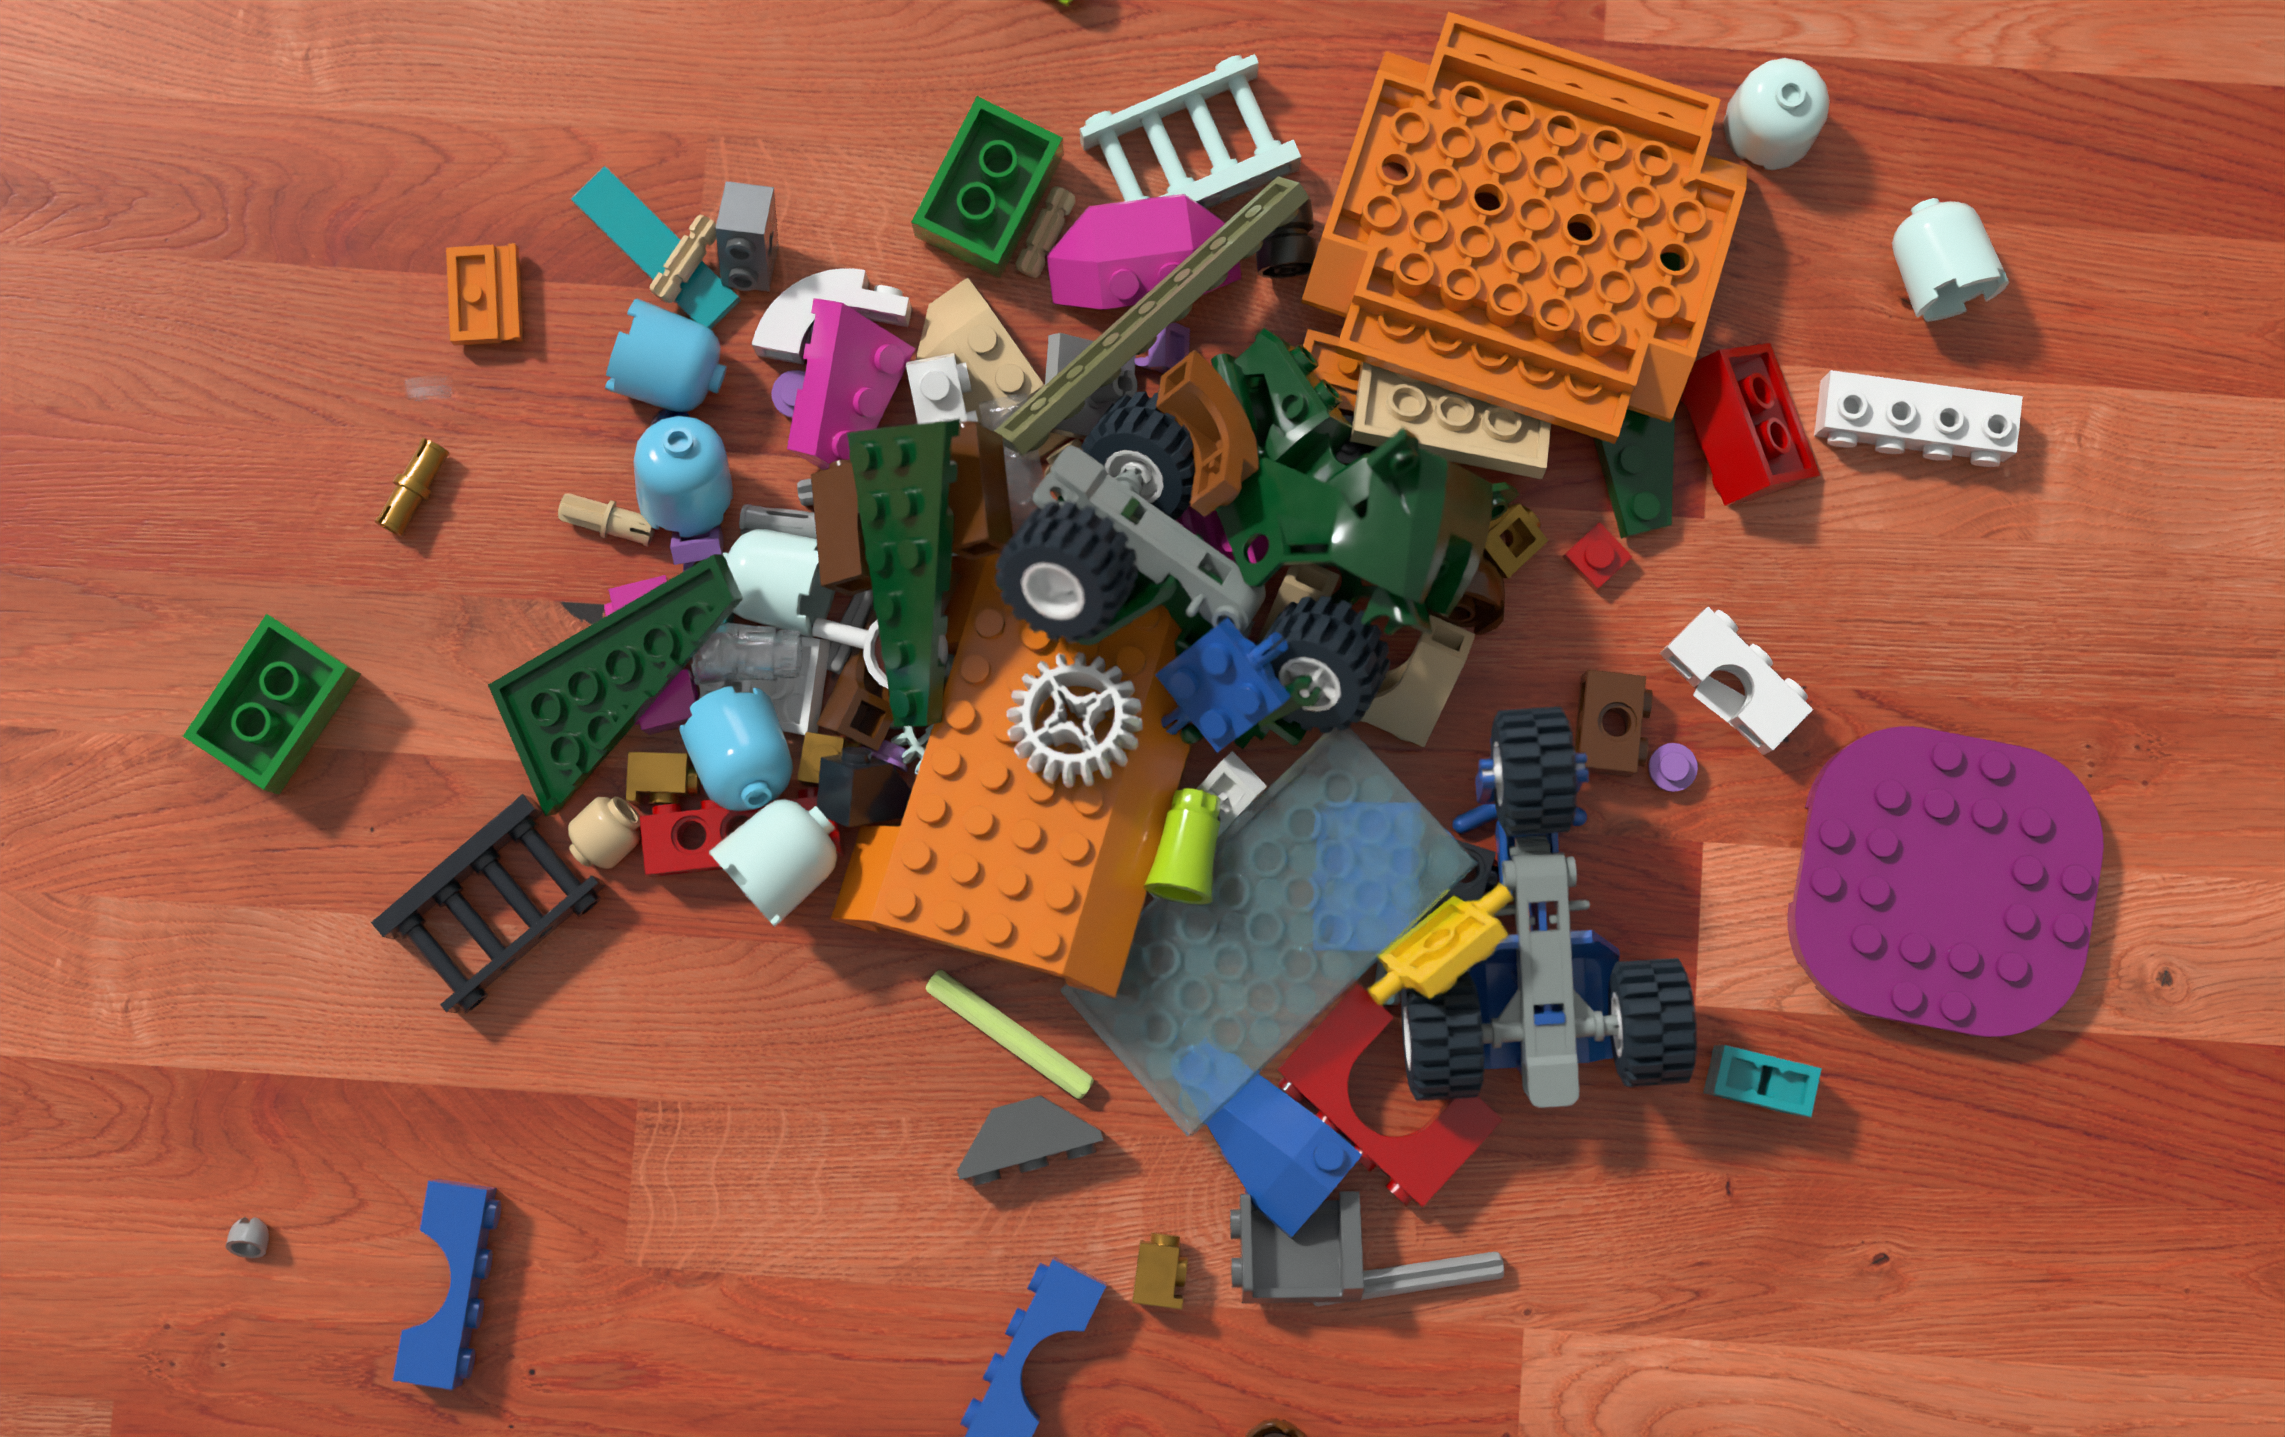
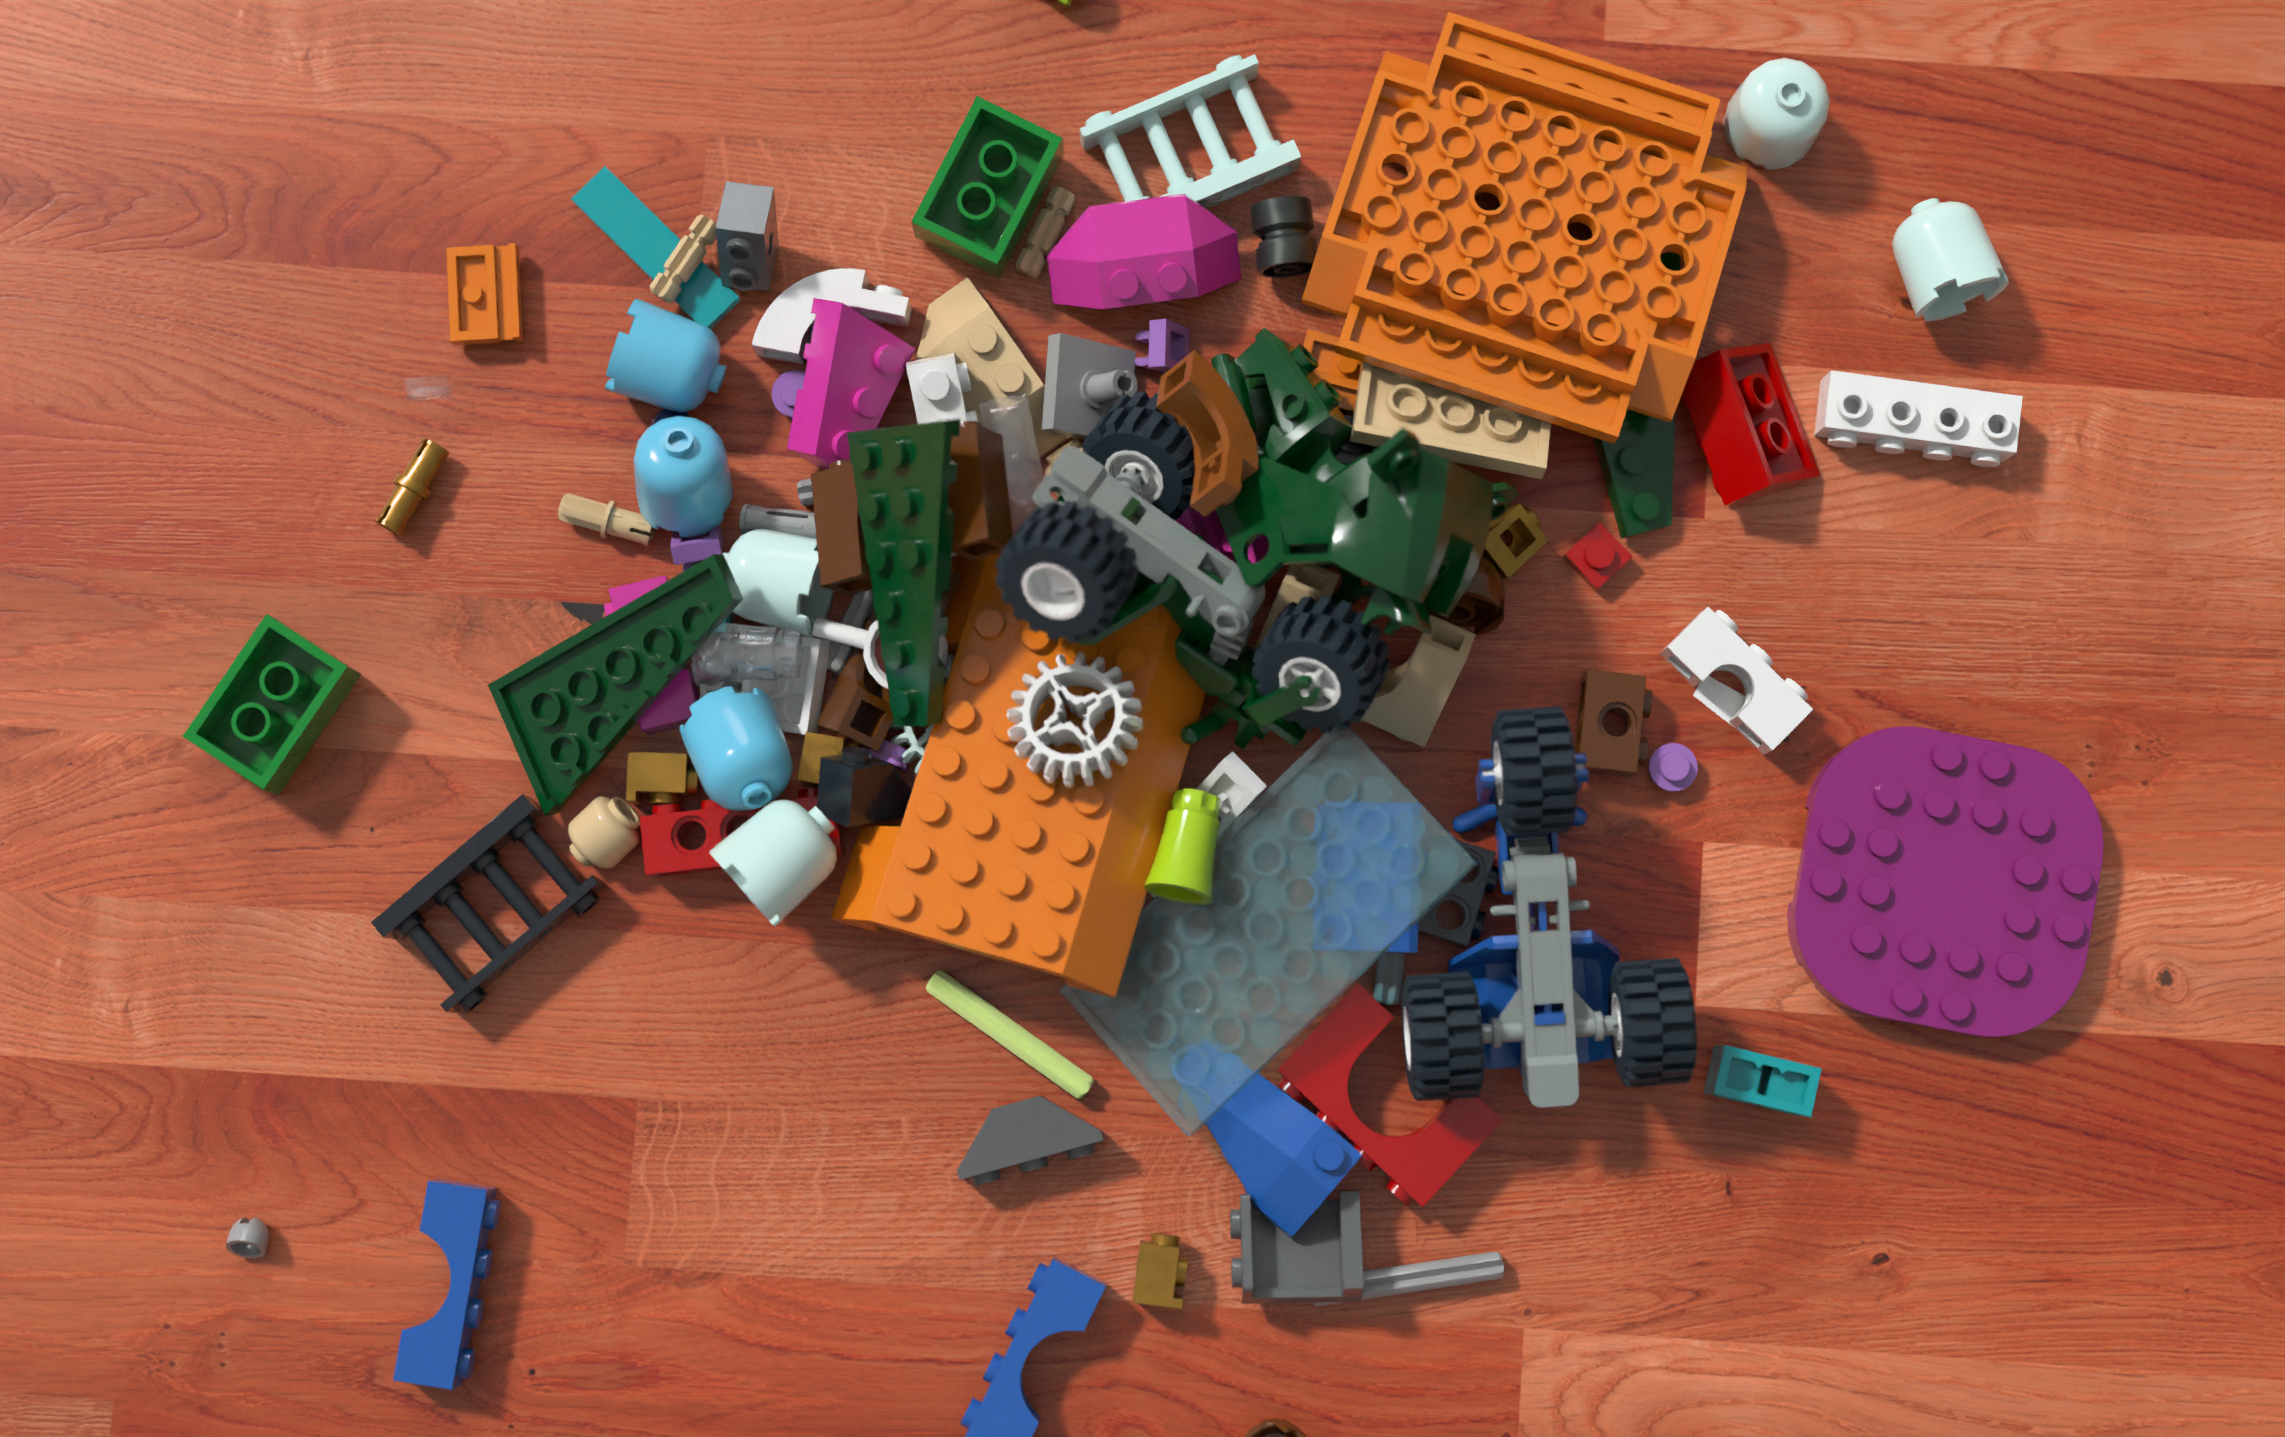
(1140, 325): olive plate -> none
(1223, 684): blue plate -> none
(1443, 946): yellow plate -> none

